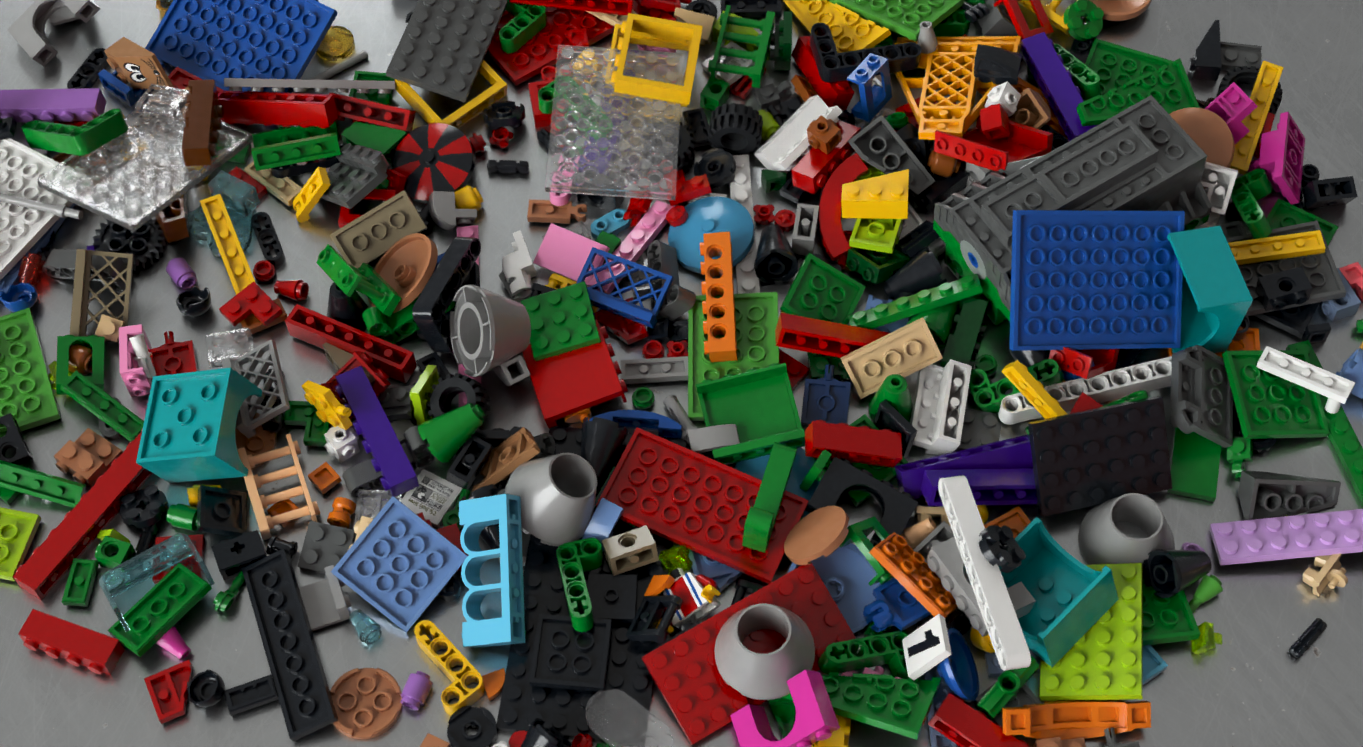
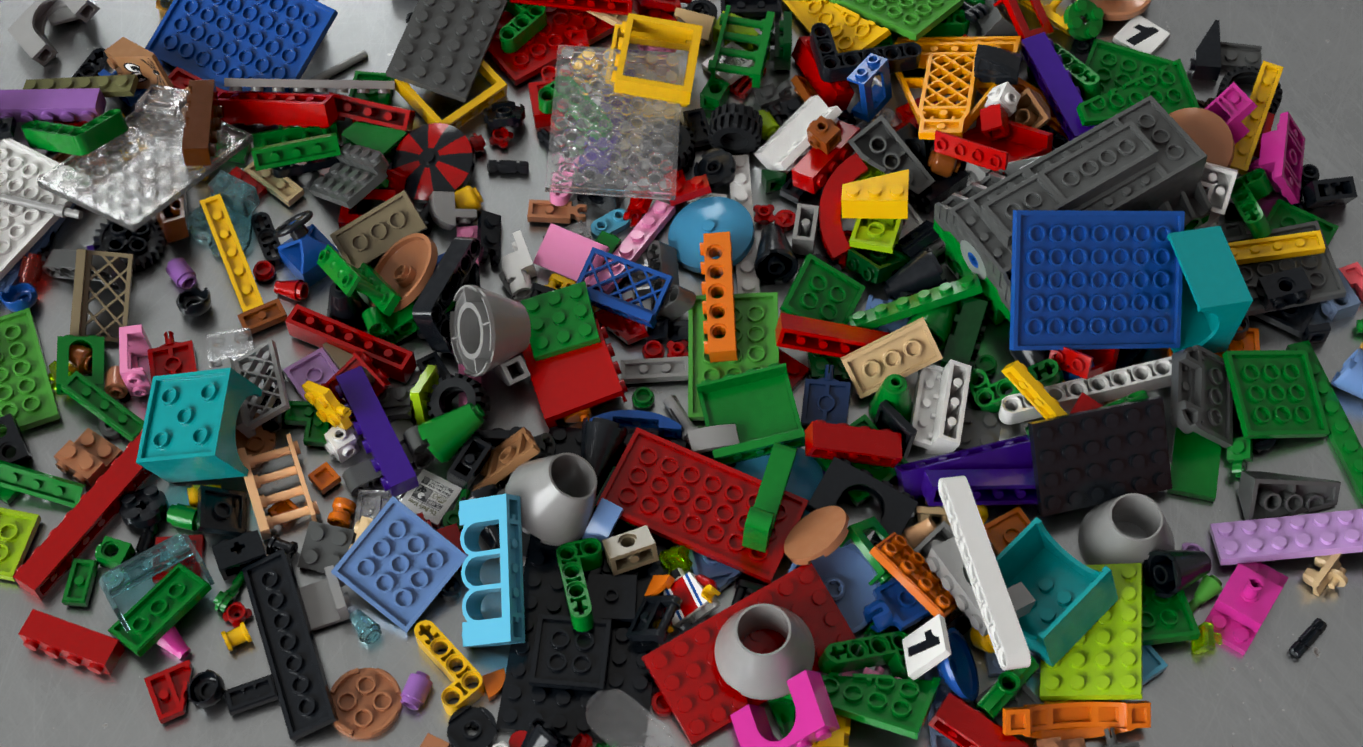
(109, 85): none -> olive plate
(109, 328): tan plate -> none
(111, 533): lime tile -> none
(114, 383): none -> nougat brick
(142, 355): white axle -> none
(232, 610): none -> red plate
(236, 636): none -> yellow bush
(248, 301): red plate -> none
(302, 250): none -> blue piece
(311, 194): yellow plate -> none
(313, 367): none -> lavender plate
(336, 44): clear yellow tile -> none
(489, 236): none -> black hinge
(660, 705): none -> red tile
(677, 216): red tile -> none
(816, 471): green plate -> none
(897, 120): green plate -> none
(927, 38): light grey cone -> none
(1001, 548): black plate -> none
(1141, 35): none -> white tile
(1245, 604): none -> dark pink brick
(1307, 376): white piece -> none

